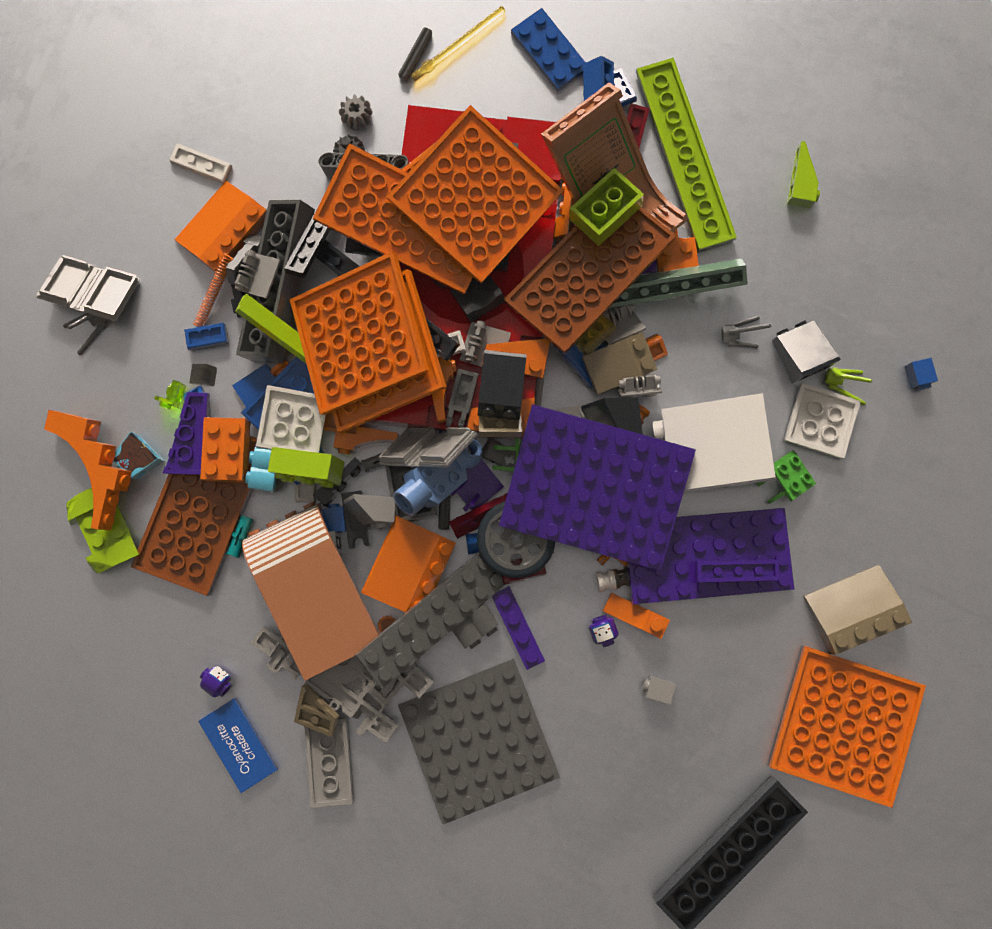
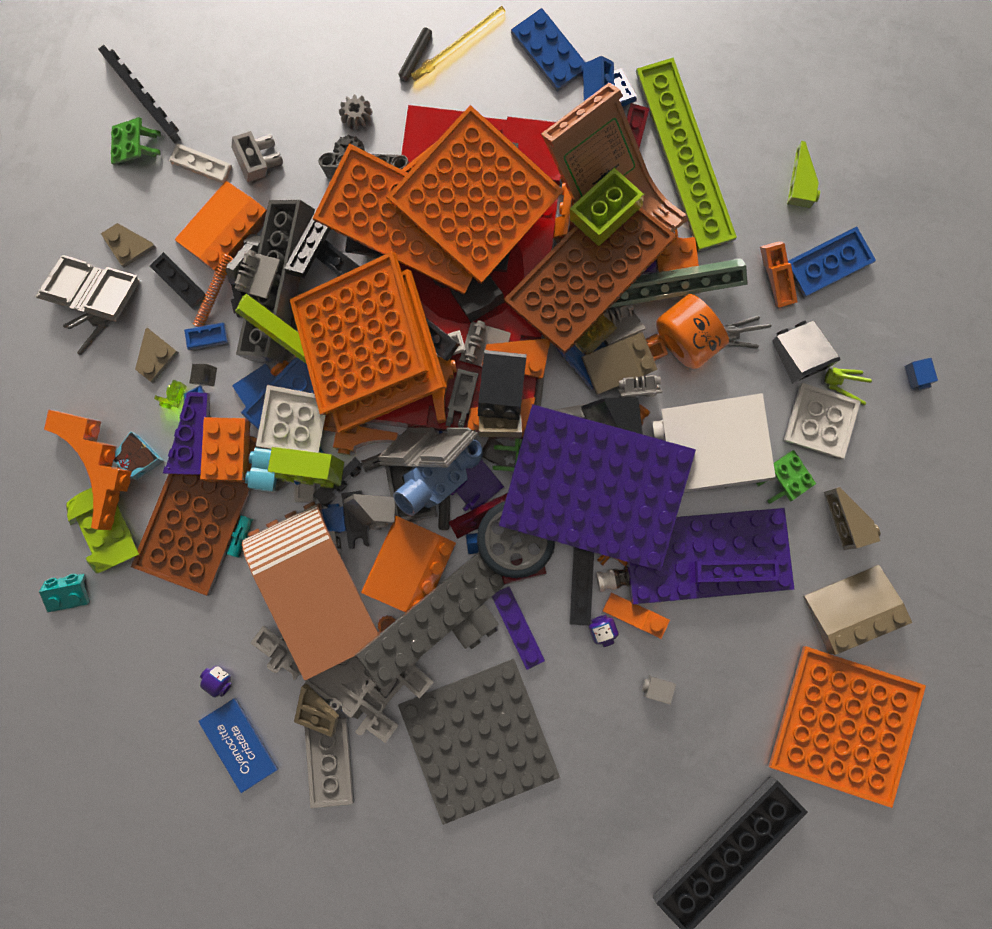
(64, 592): none -> teal bracket
(126, 141): none -> bright green plate
(126, 244): none -> dark tan wing
(135, 86): none -> black plate
(153, 356): none -> dark tan wing
(178, 280): none -> black plate
(249, 157): none -> light grey brick
(581, 587): none -> black plate
(692, 331): none -> orange piece
(779, 273): none -> orange slope
(831, 261): none -> blue plate
(851, 522): none -> dark tan slope

